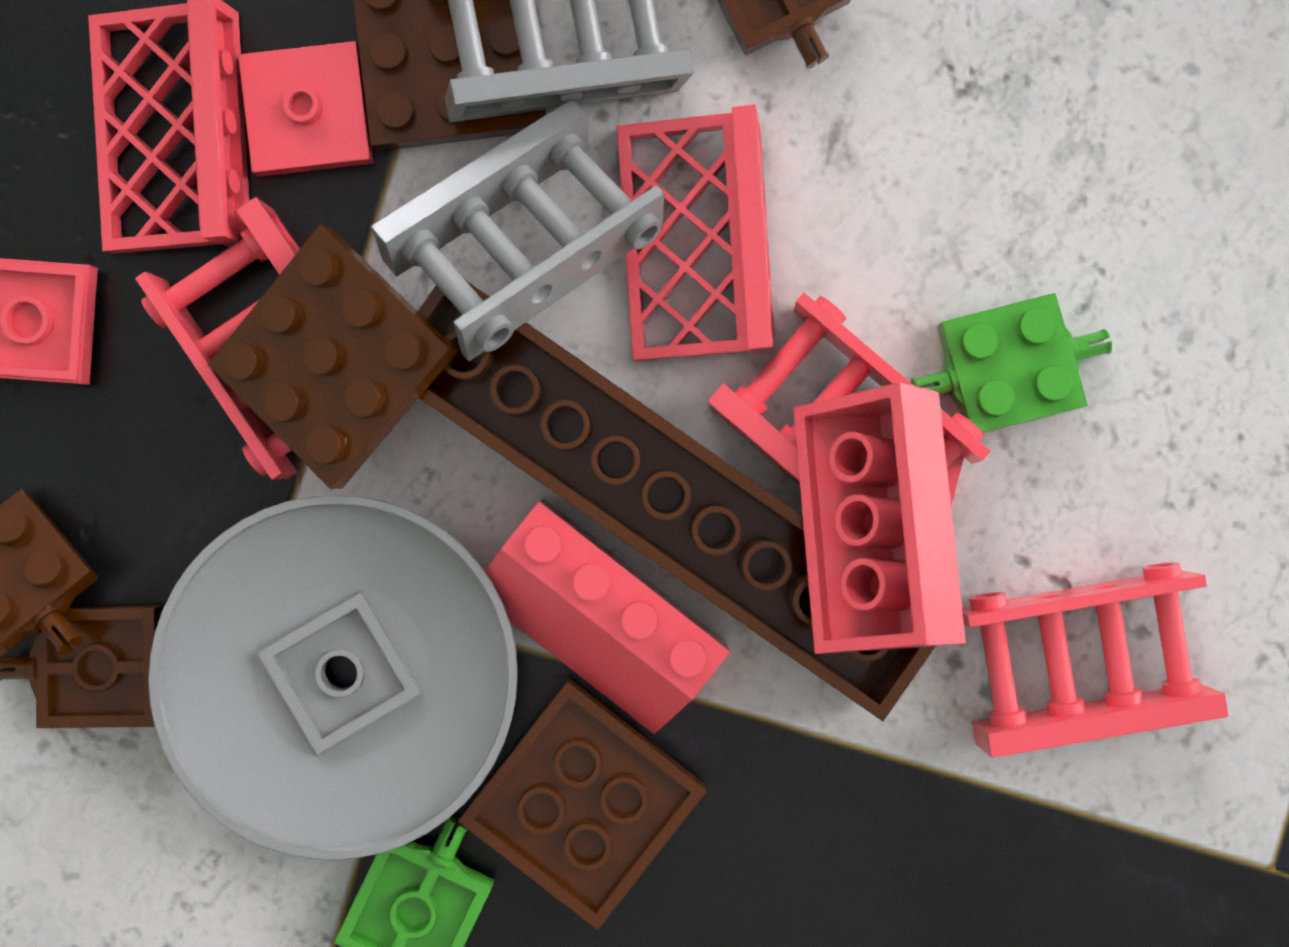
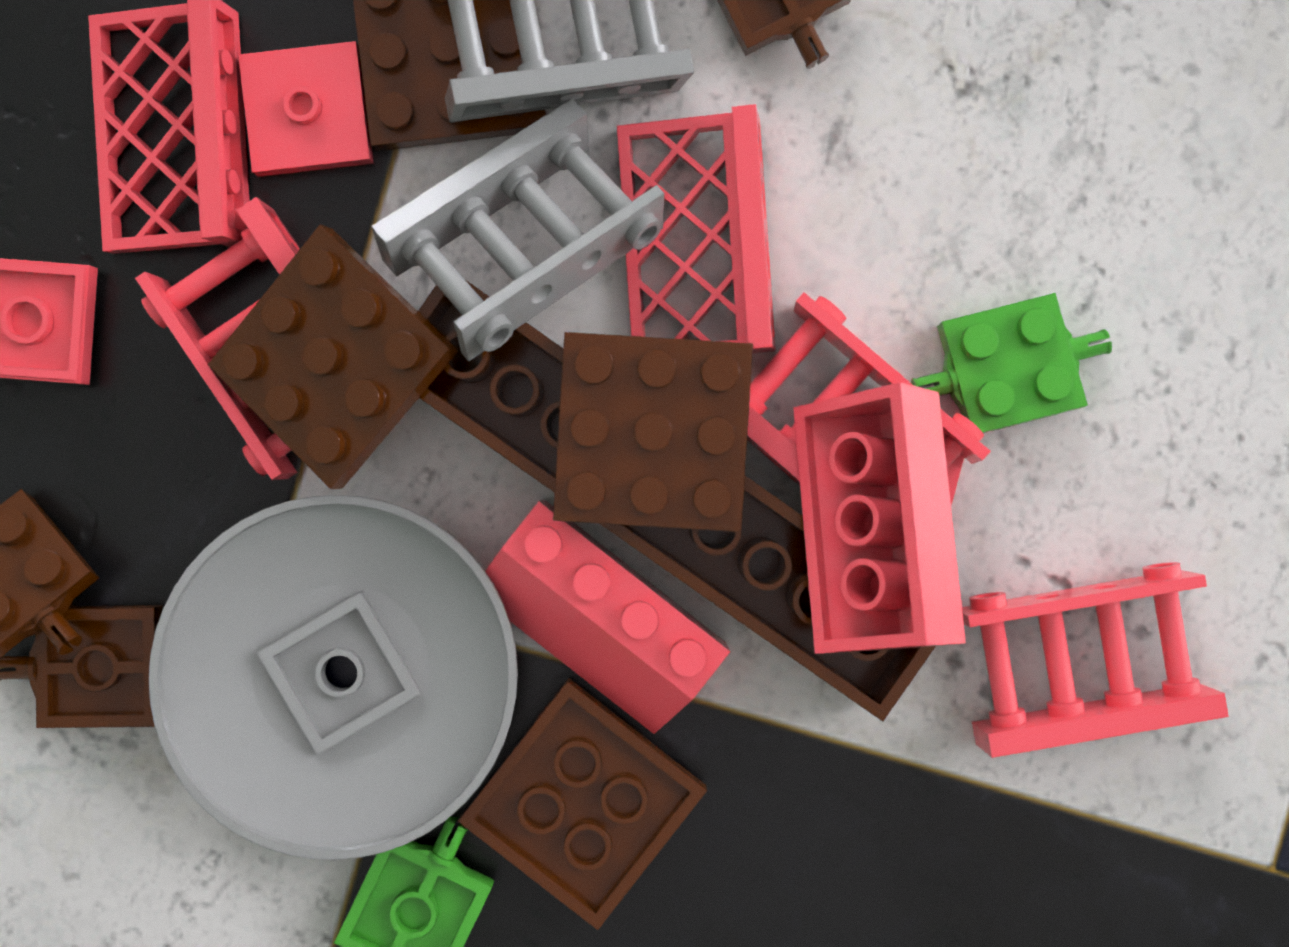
(653, 432): none -> reddish brown plate

